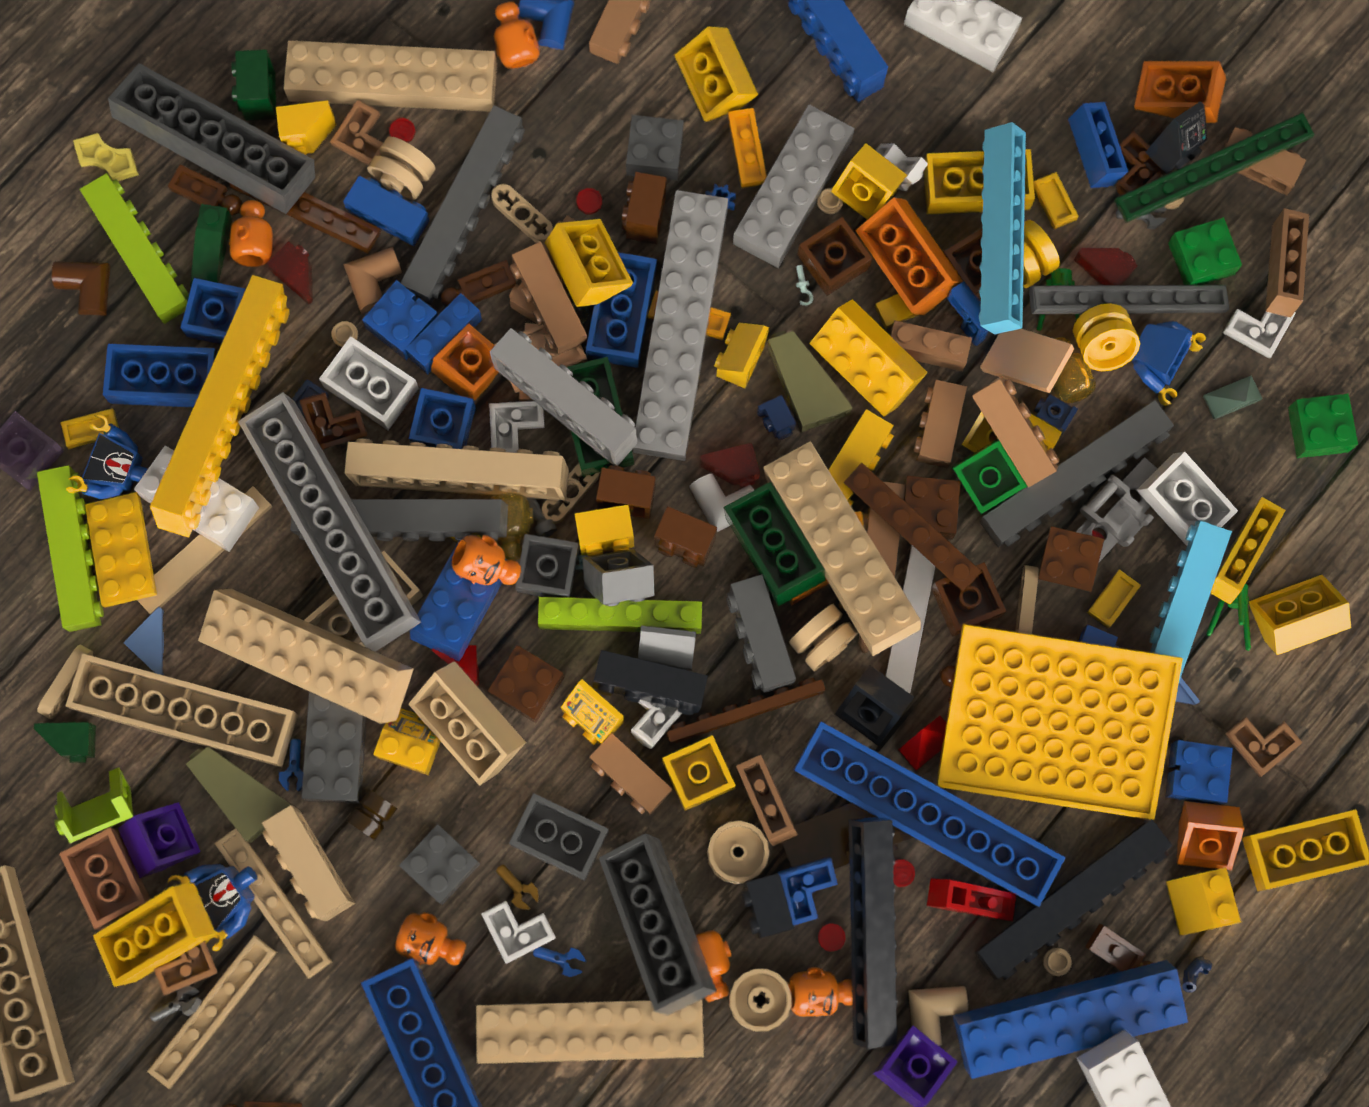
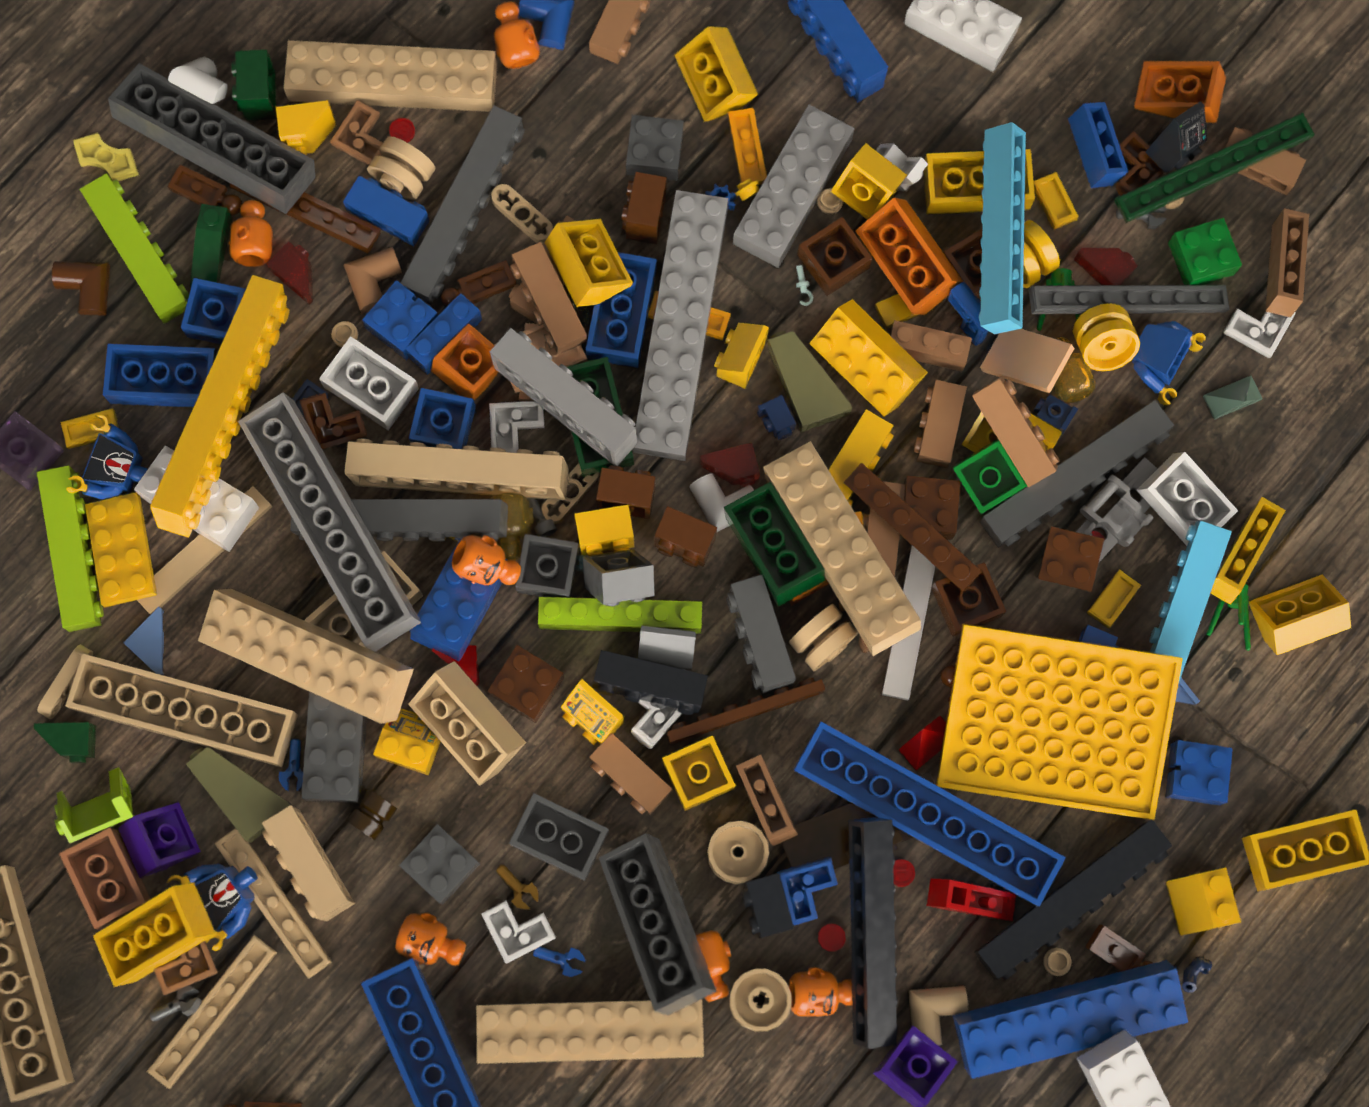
(200, 79): none -> white brick
(589, 201): red piece -> none
(747, 189): none -> yellow plate
(874, 705): black slope -> none
(1027, 599): tan beam -> none
(1209, 835): orange slope -> none
(1260, 751): medium nougat brick -> none
(1322, 425): green brick -> none

